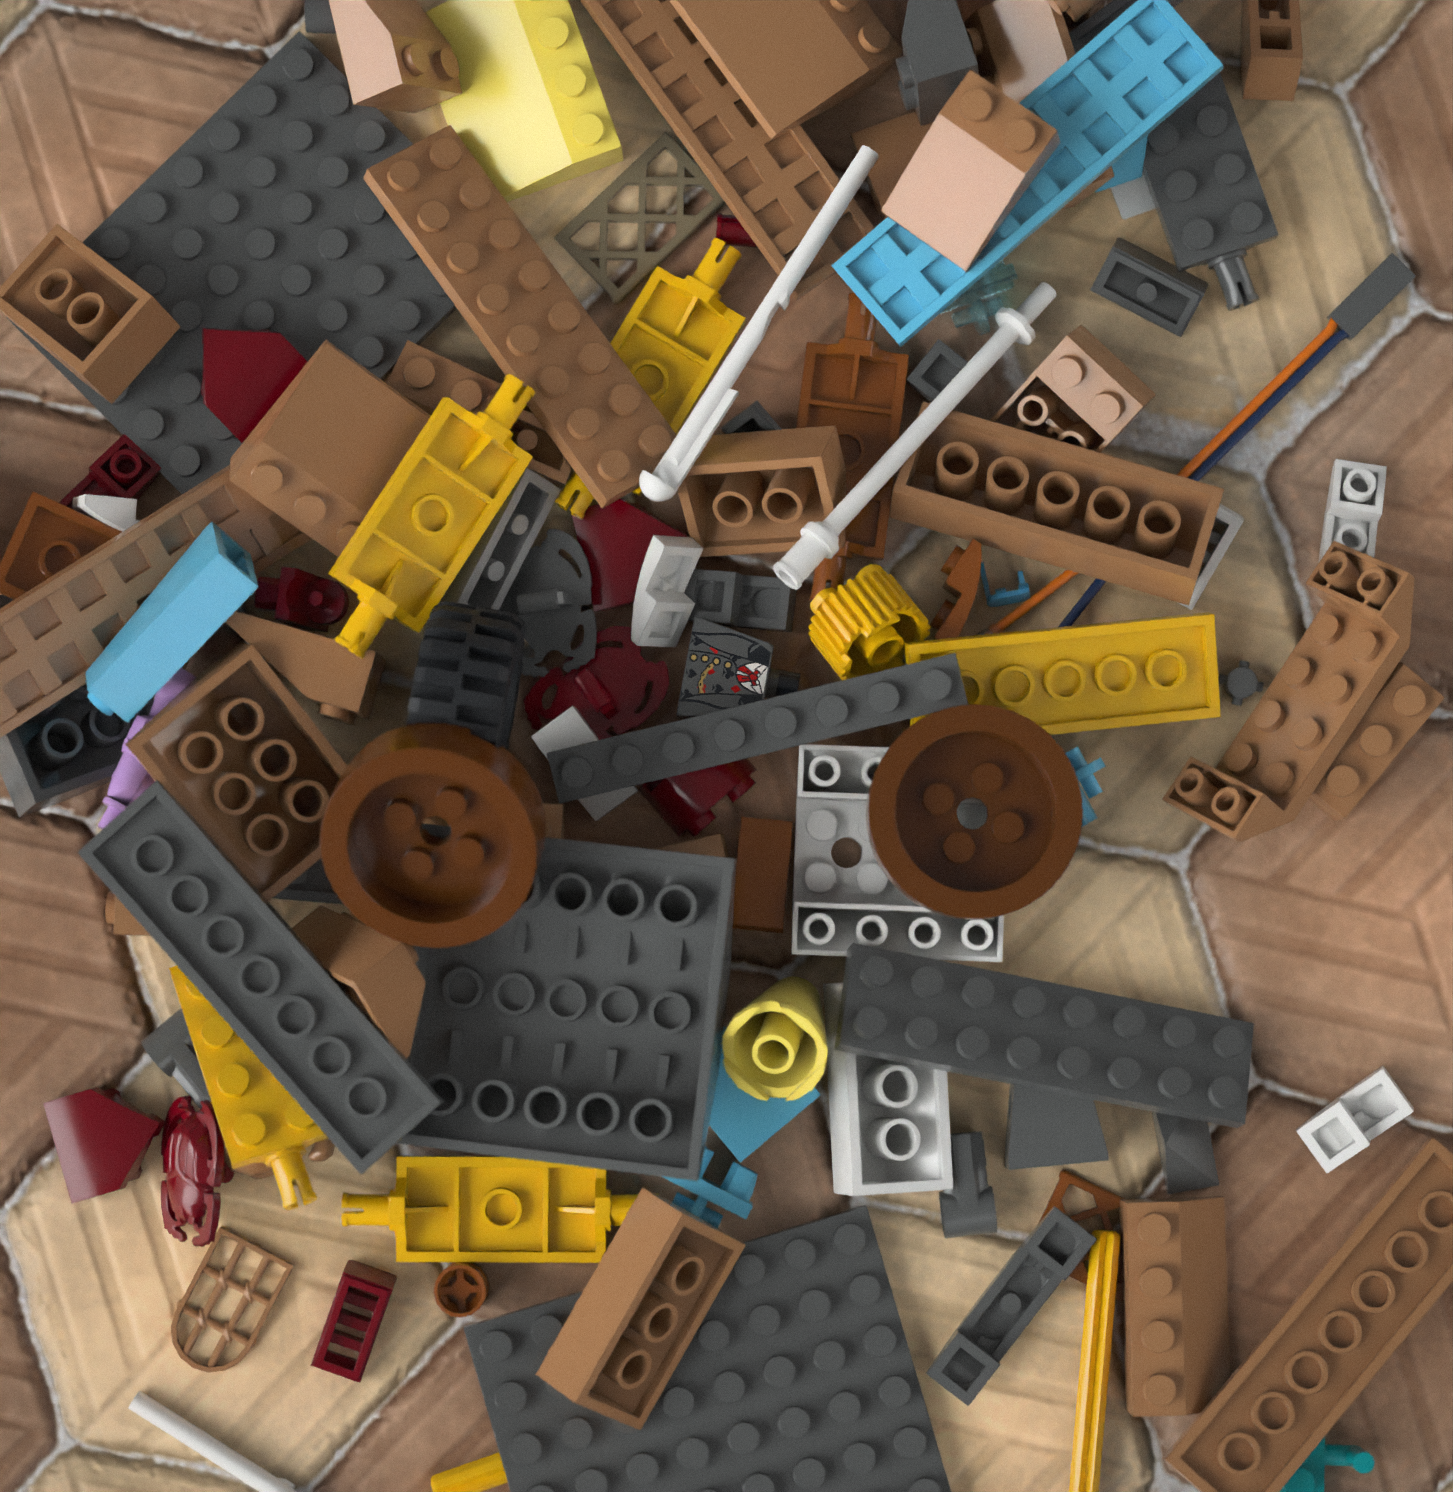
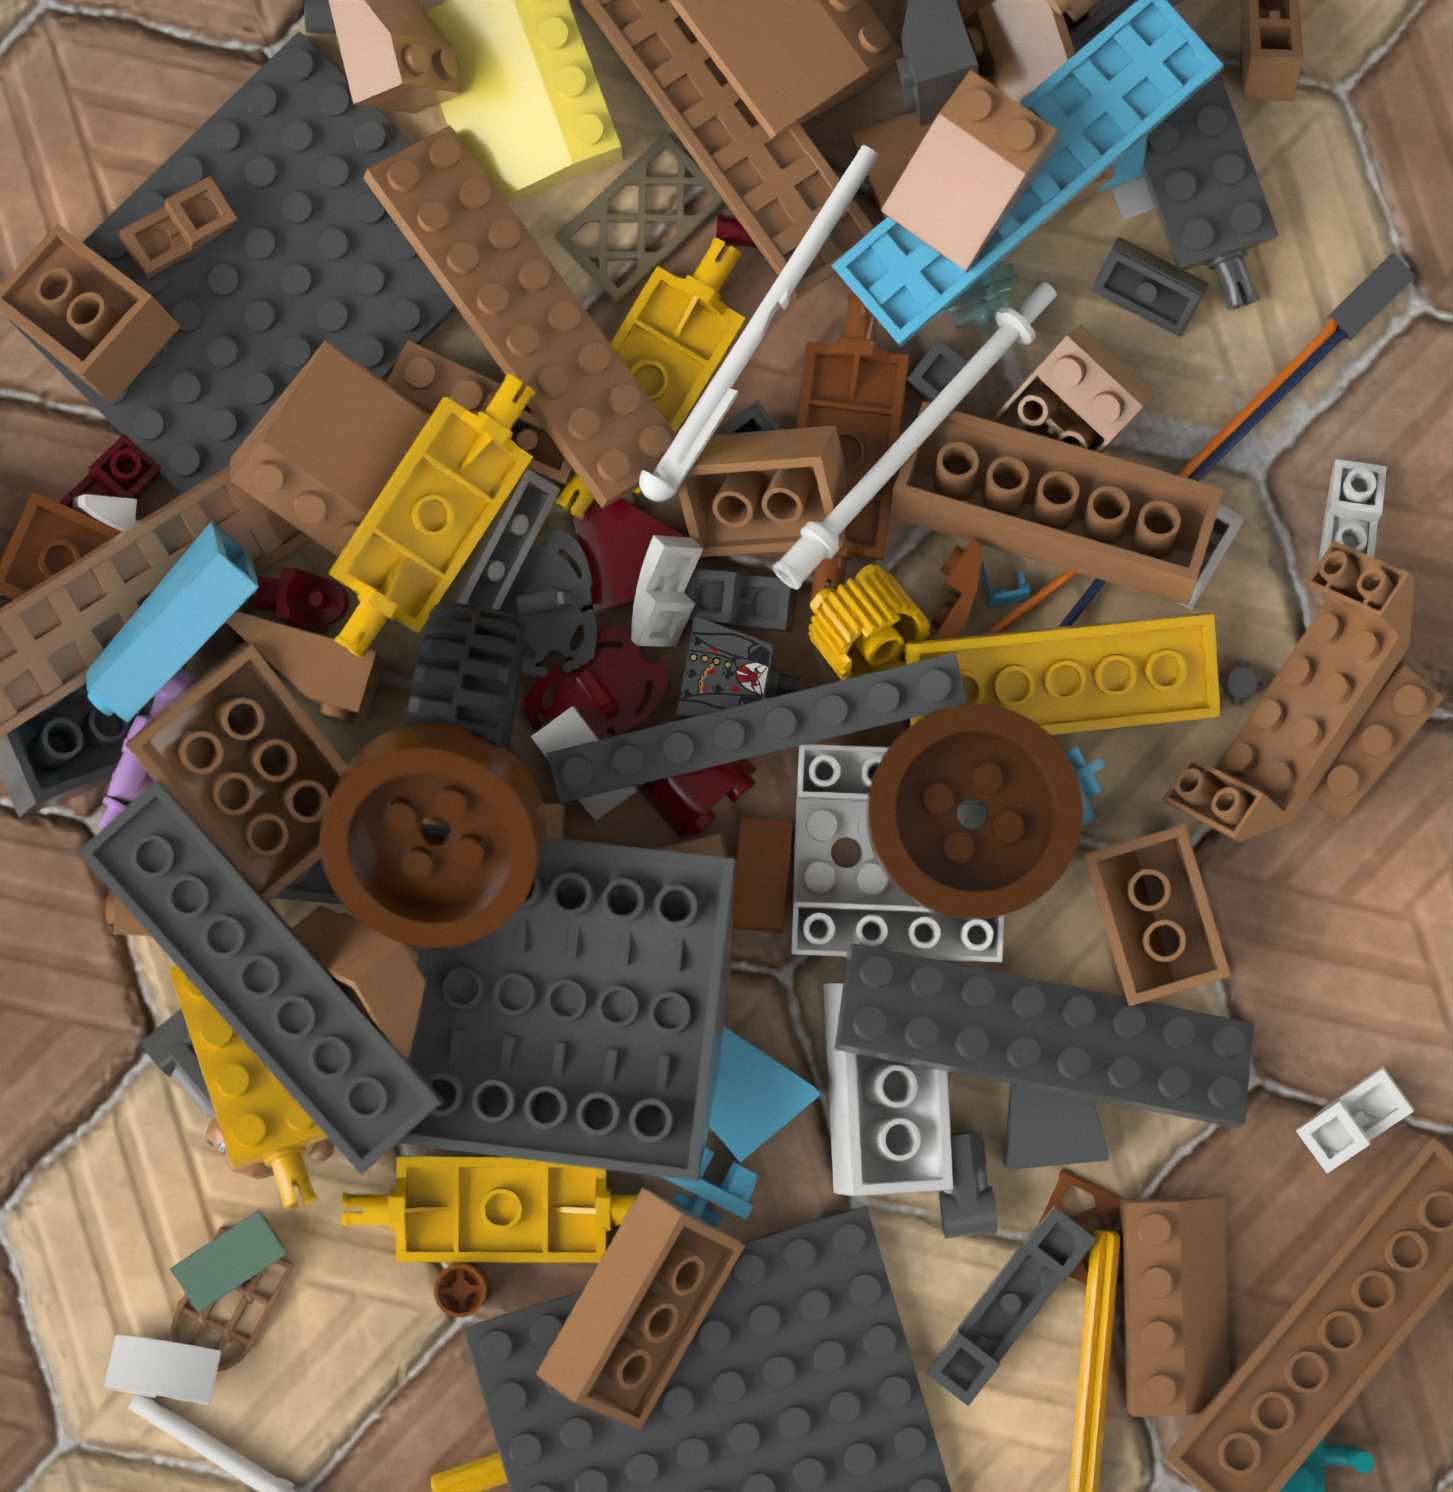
(99, 1140): dark red slope -> none
(162, 1369): none -> white slope
(178, 228): none -> medium nougat slope
(194, 1166): dark red shield -> none
(229, 1260): none -> sand green tile
(245, 375): dark red slope -> none
(369, 1280): dark red slope -> none
(778, 1042): light yellow cone -> none
(1157, 915): none -> medium nougat slope
(1185, 1153): dark grey slope -> none

